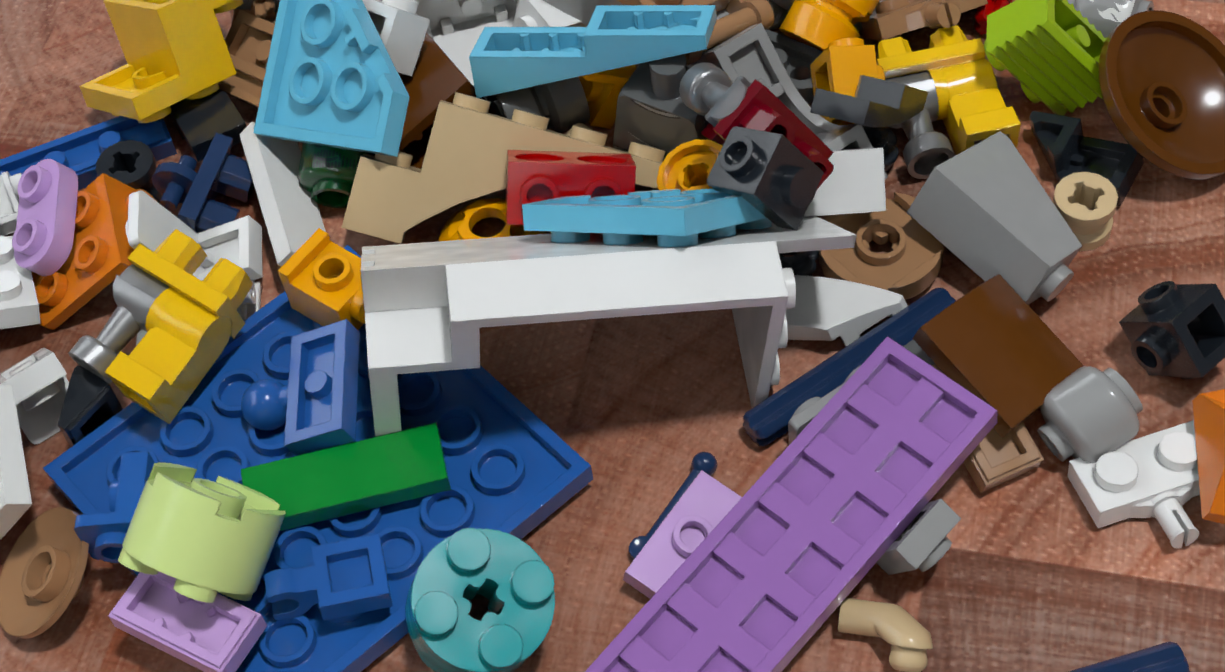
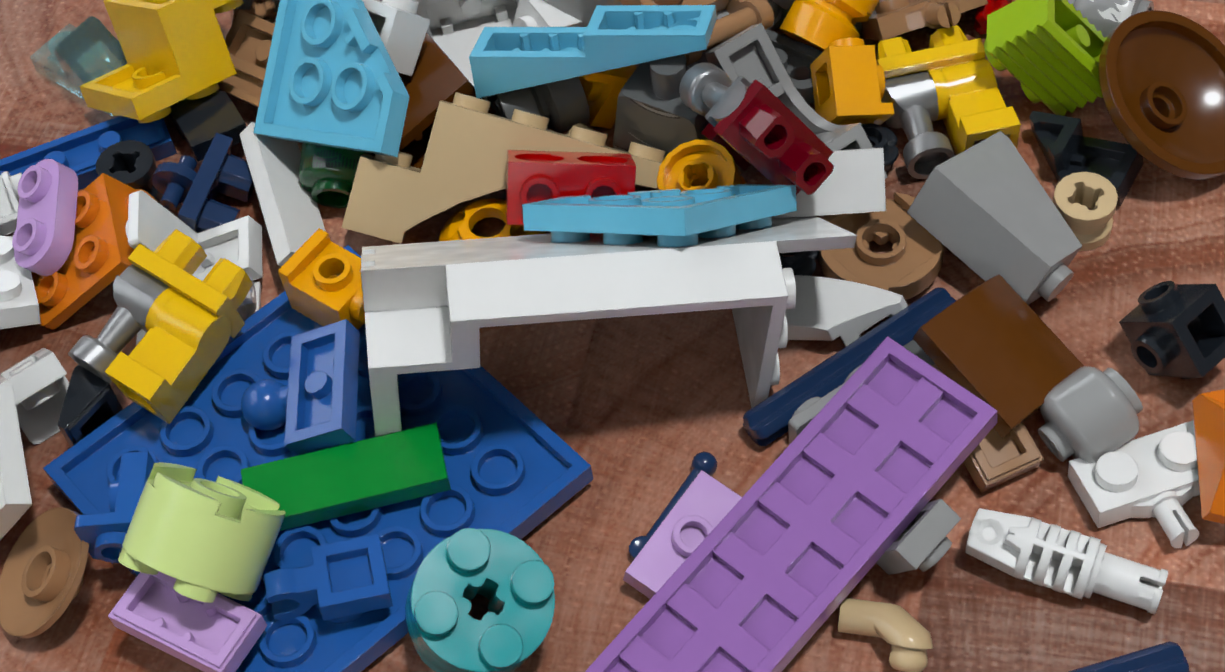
(79, 55): none -> clear light blue slope
(766, 174): black bracket -> none
(874, 105): black slope -> none
(1062, 560): none -> white hinge

